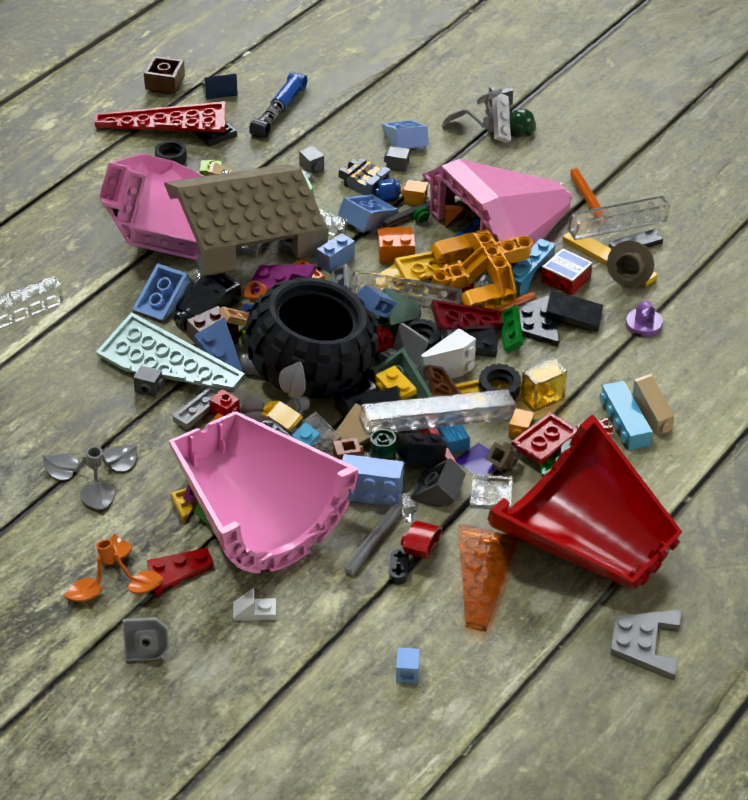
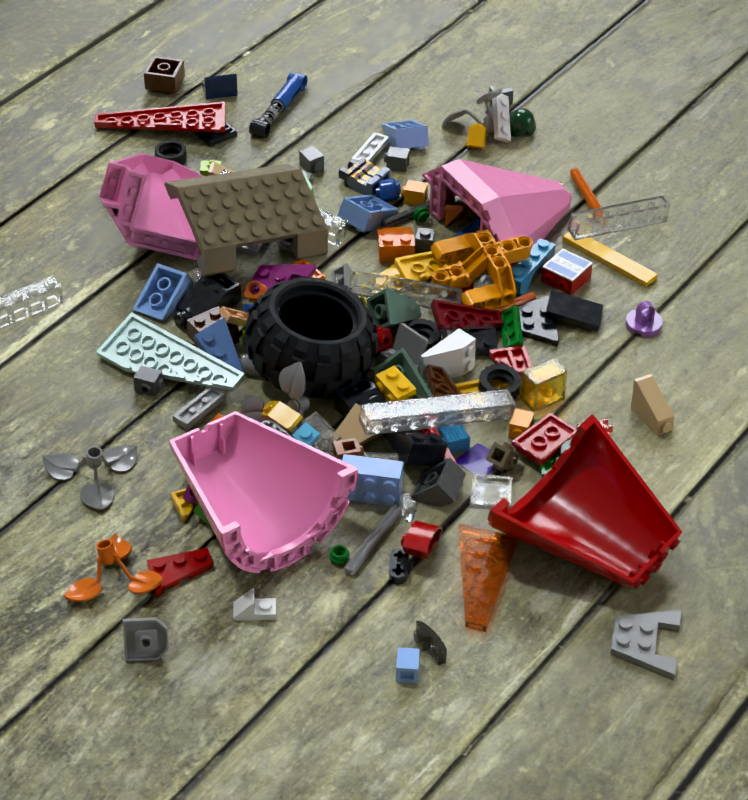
(224, 403): red brick -> none
(335, 253): medium blue brick -> none
(339, 554): none -> green plate
(372, 147): none -> white plate
(376, 300): medium blue brick -> none
(383, 444): dark green wheel -> none
(385, 395): black plate -> none
(424, 240): none -> dark grey brick
(430, 641): none -> clear smoke slope
(477, 136): none -> yellow slope
(513, 357): none -> wing
(626, 415): medium azure brick -> none
(630, 263): dark tan helmet -> none
(647, 238): tile -> none

